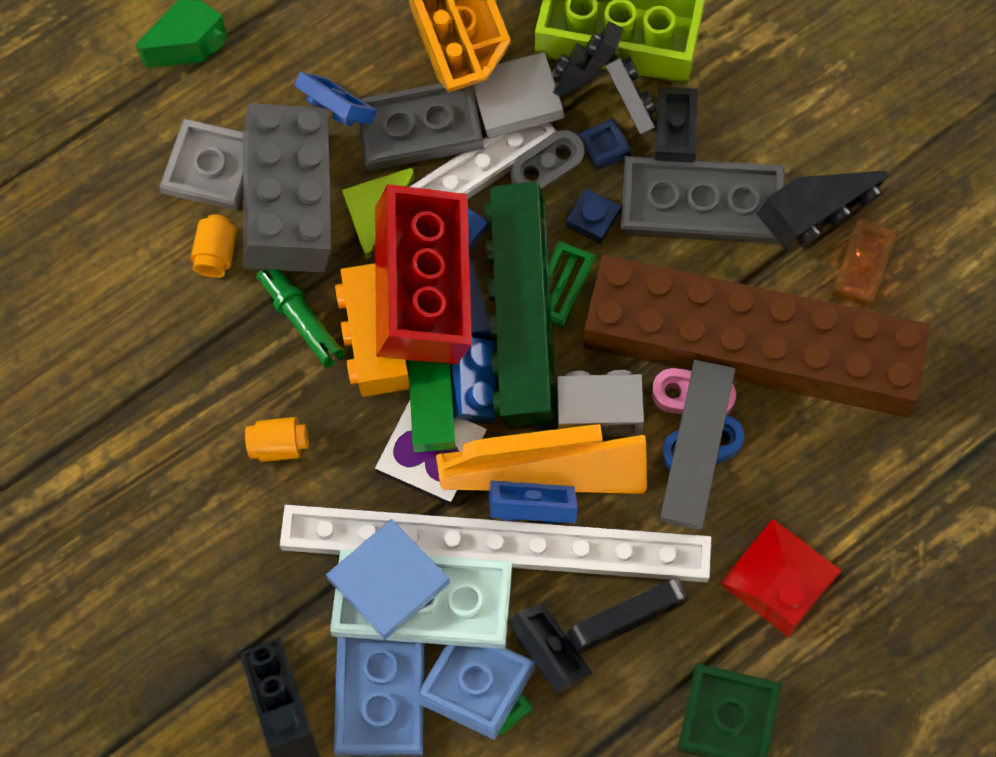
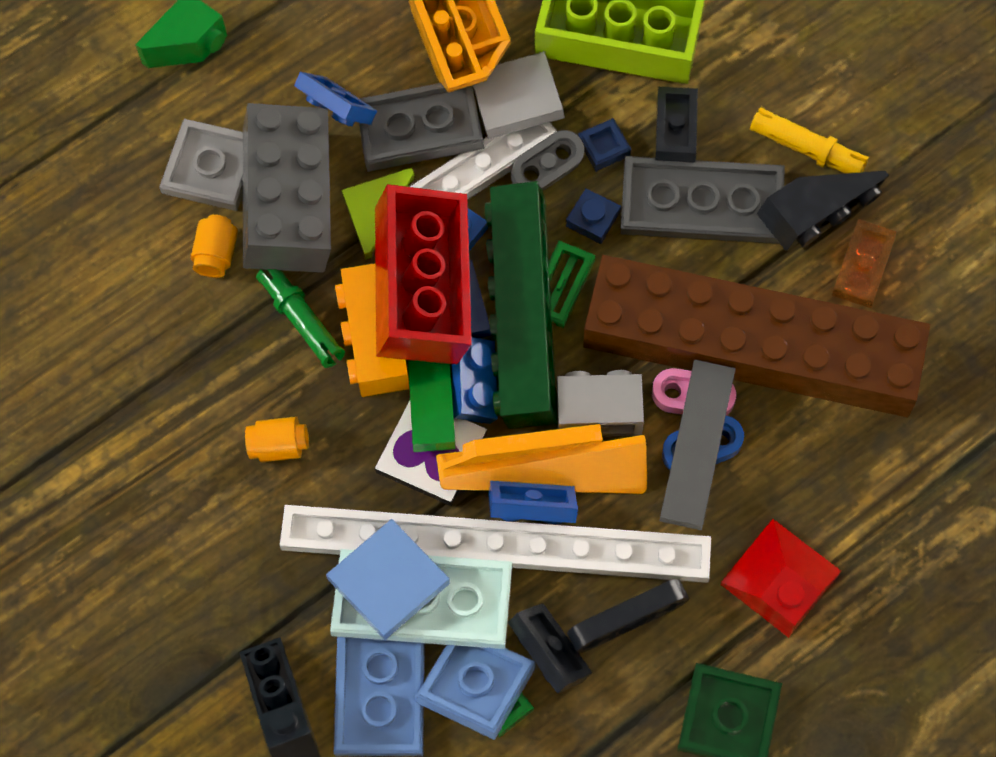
(586, 62): black slope -> none
(638, 103): plate -> none
(800, 139): none -> yellow pin

